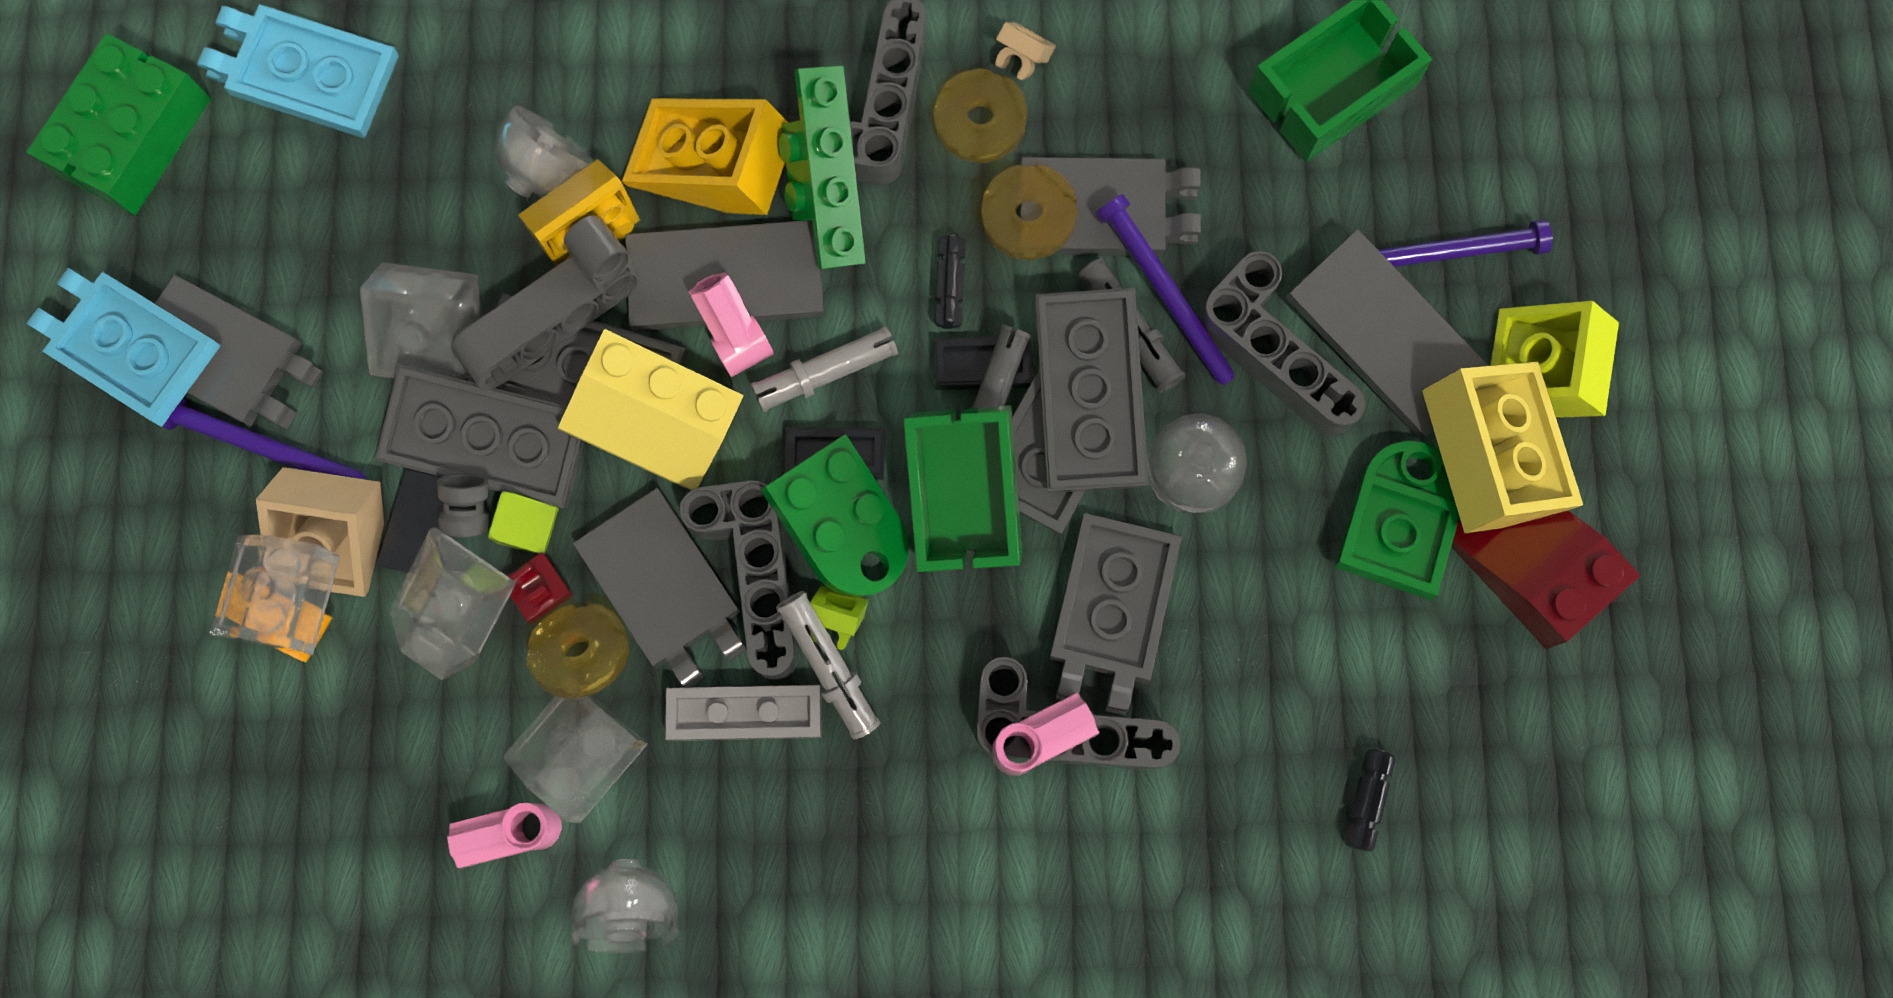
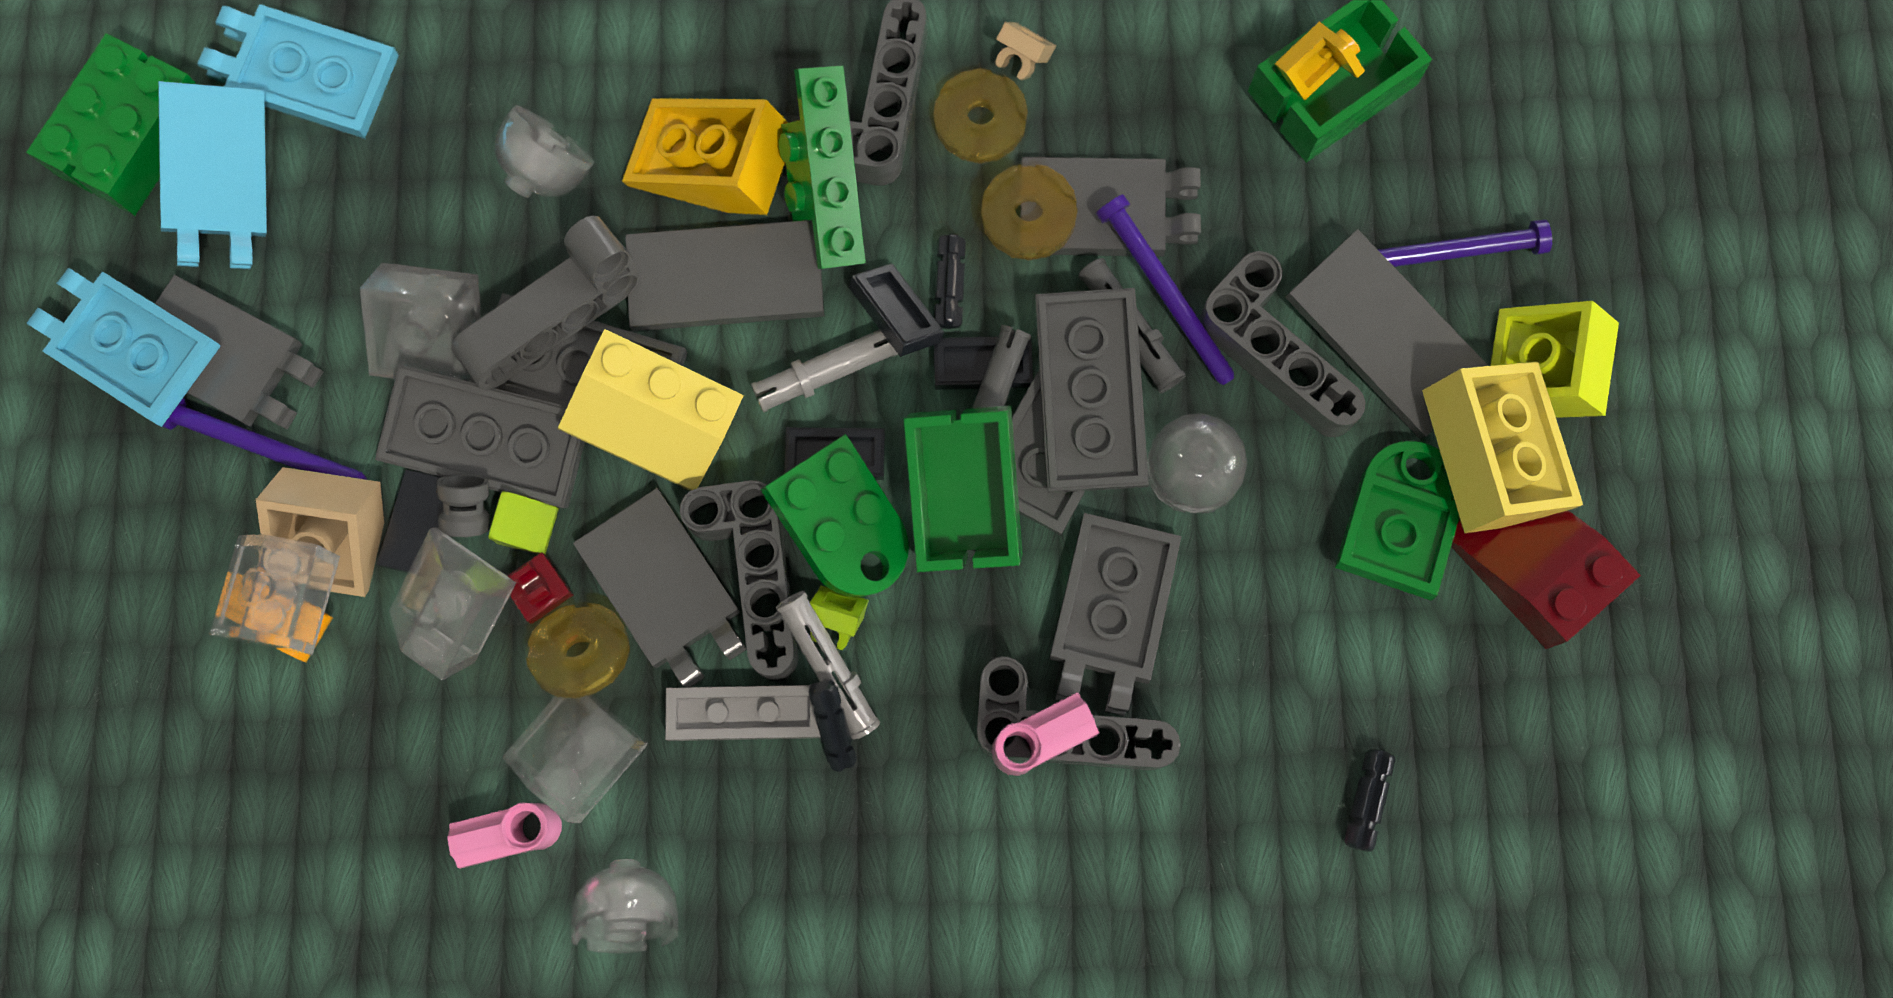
(212, 167): none -> medium azure tile
(586, 194): yellow slope -> none
(734, 333): bright pink piece -> none
(832, 725): none -> black axle
(896, 309): none -> black tile
(1318, 58): none -> yellow bracket

